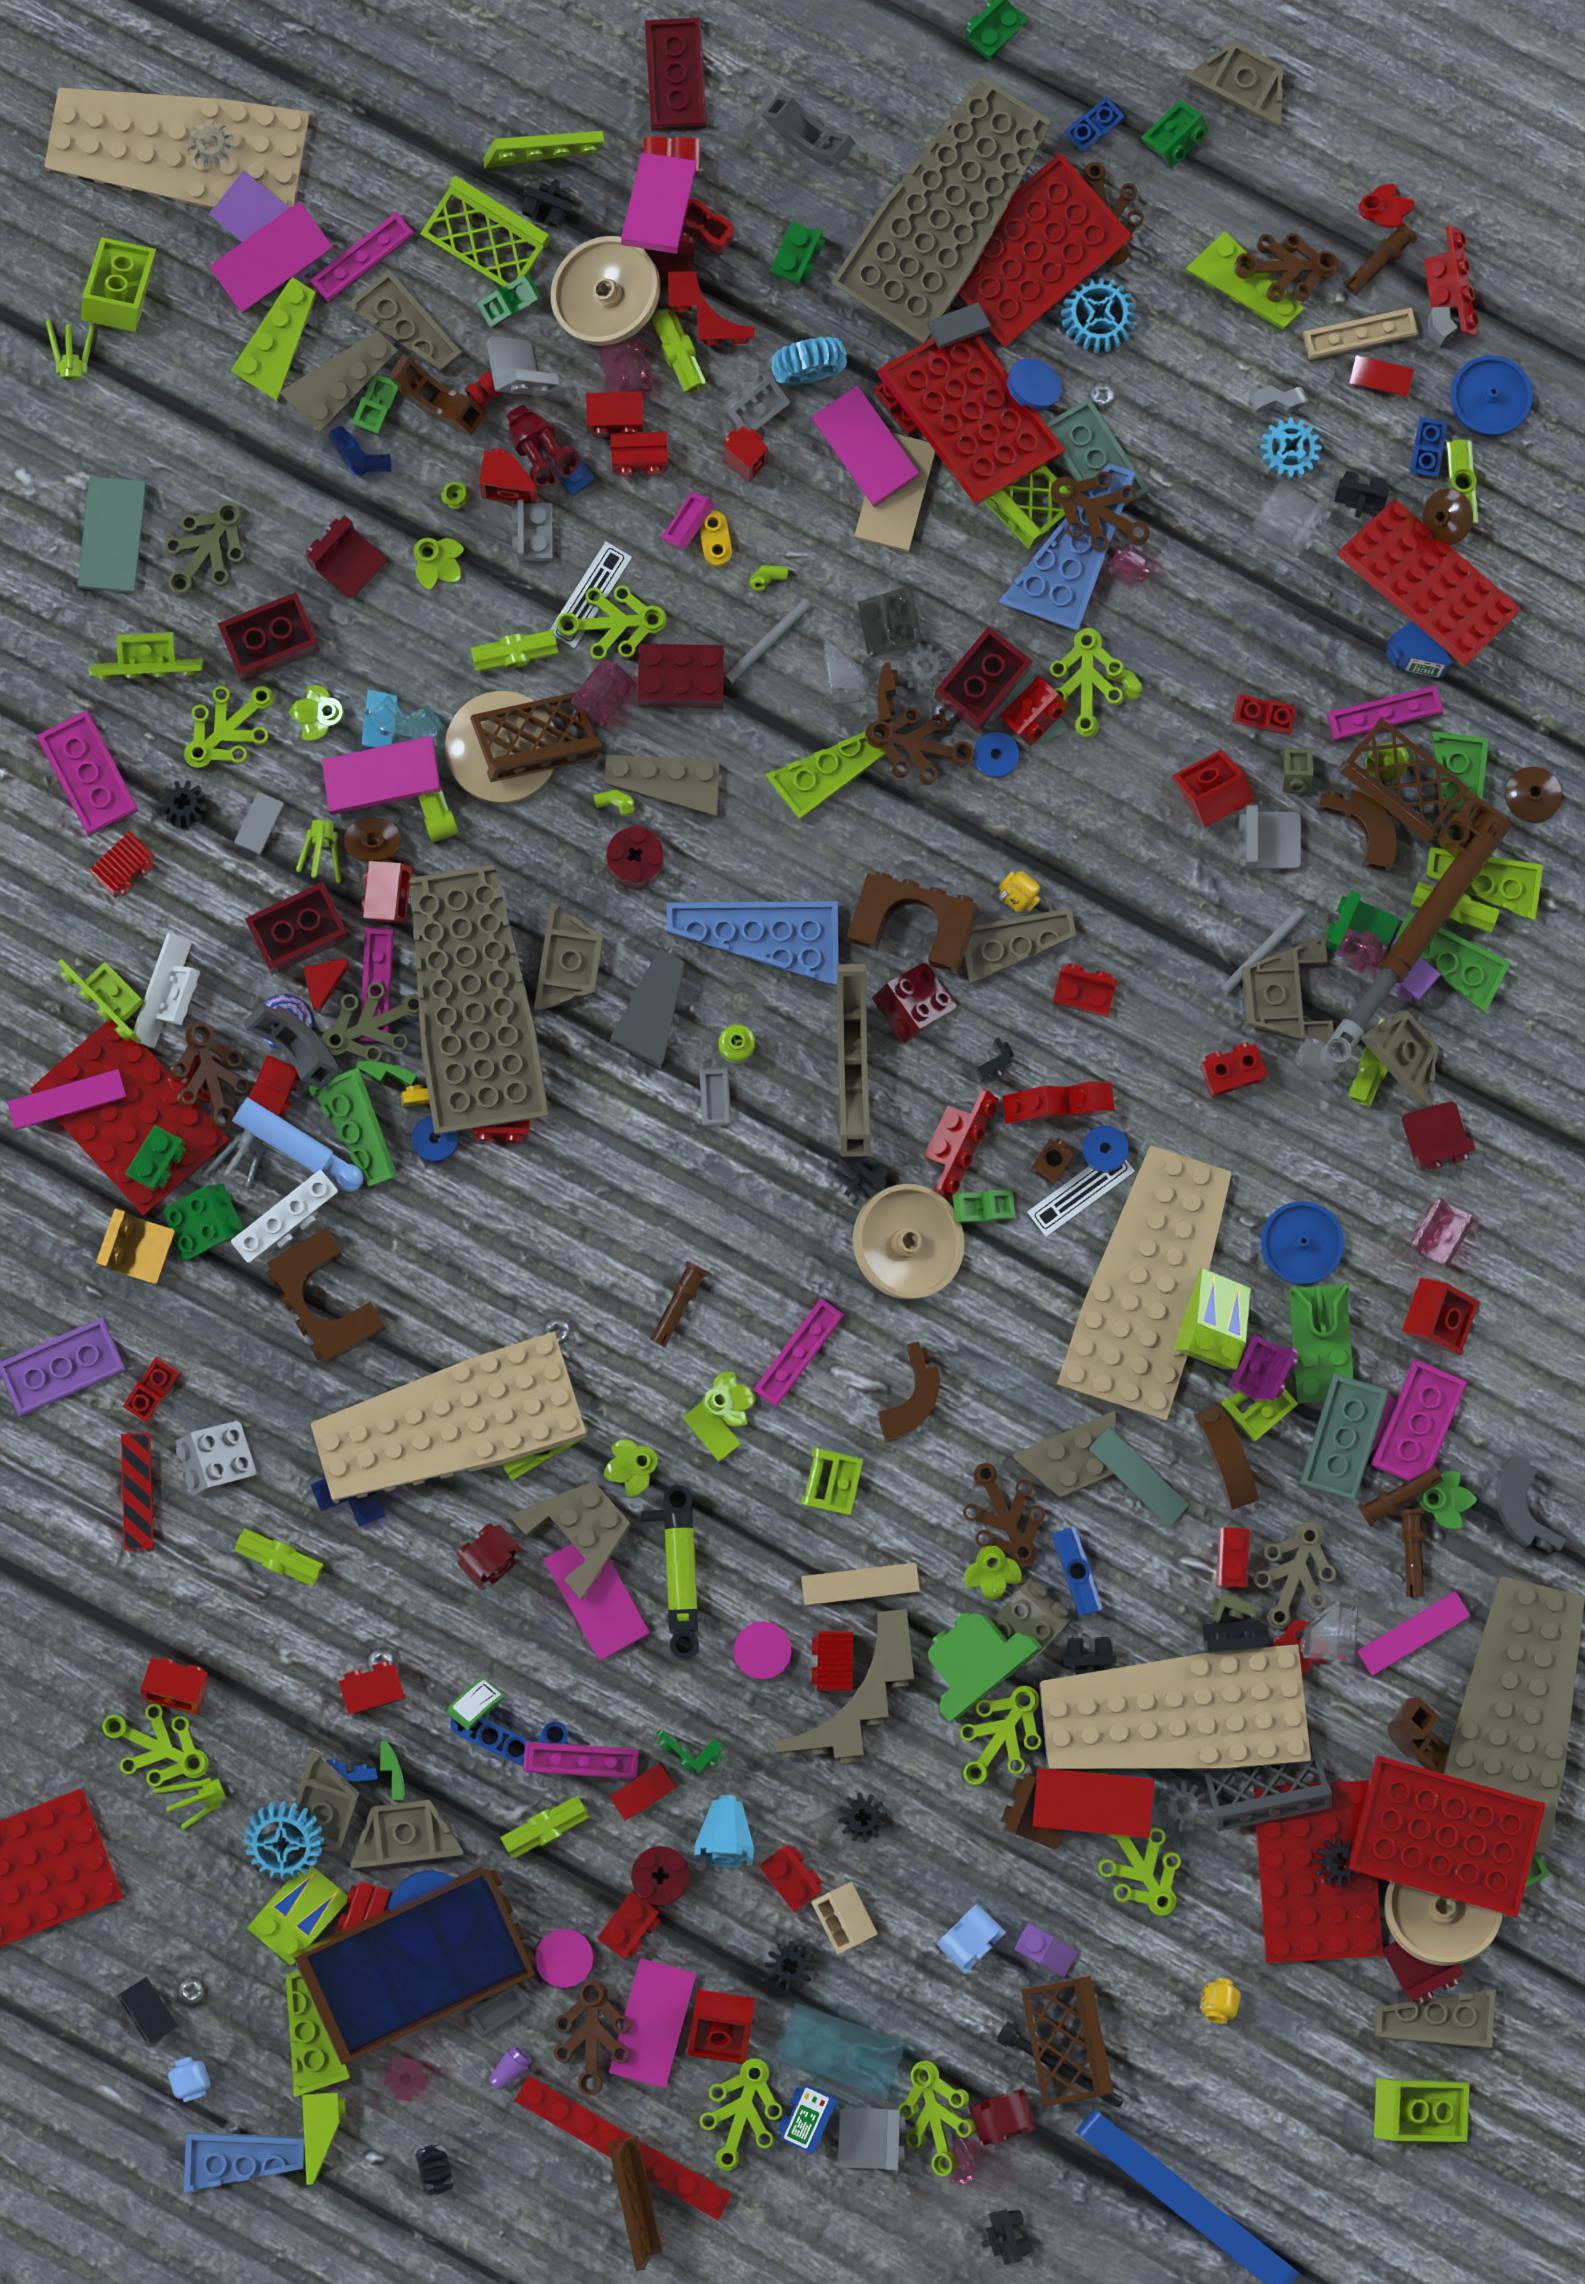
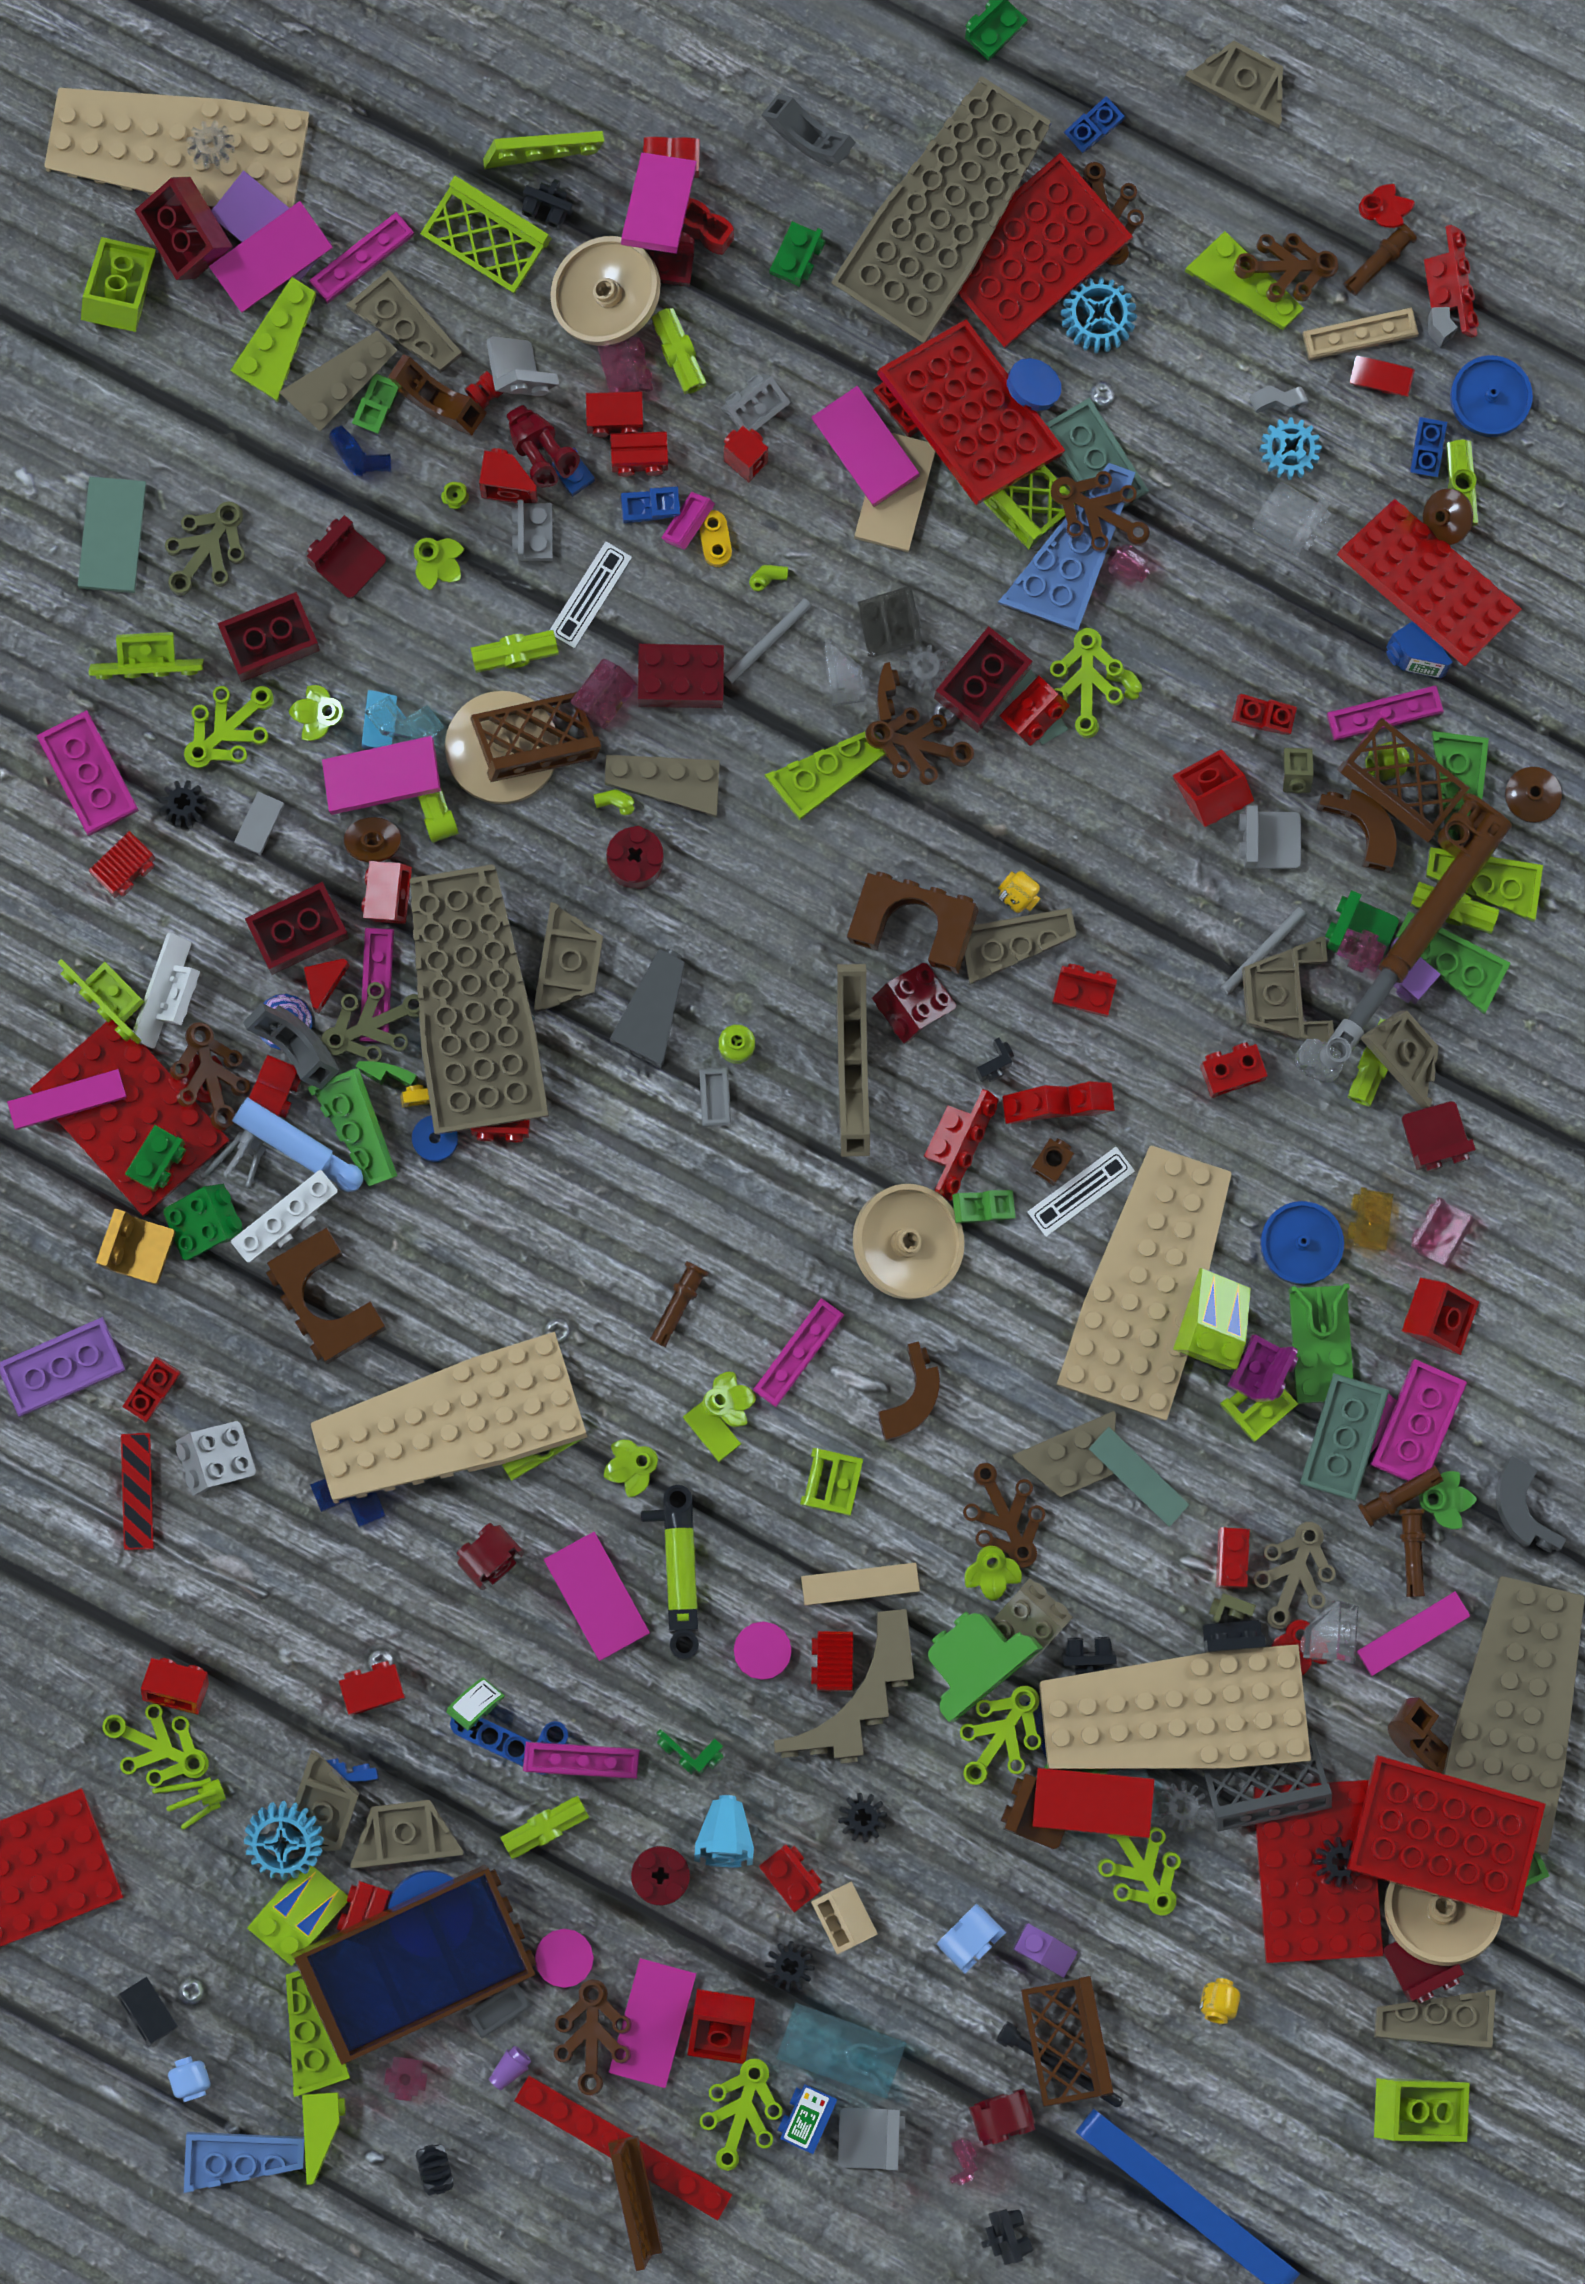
(70, 366): lime plant -> none
(183, 228): none -> dark red brick
(278, 1557): lime piece -> none
(320, 835): lime plant -> none
(390, 1763): bright green slope -> none
(509, 300): green slope -> none
(587, 1522): dark tan wing -> none
(616, 622): lime plant -> none
(629, 1925): red bracket -> none
(642, 1791): red slope -> none
(650, 505): none -> blue slope
(675, 73): dark red tile -> none
(685, 292): red arch -> none
(778, 934): medium blue wing -> none
(809, 361): medium azure gear -> none
(859, 1178): black hips -> none
(934, 2113): lime plant -> none
(958, 325): dark grey tile -> none
(996, 767): blue piece -> none
(1084, 1589): blue piece -> none
(1105, 1136): blue piece -> none
(1176, 133): green bracket -> none
(1228, 1456): reddish brown arch -> none
(1361, 495): black hips -> none
(1371, 1219): none -> clear yellow bracket

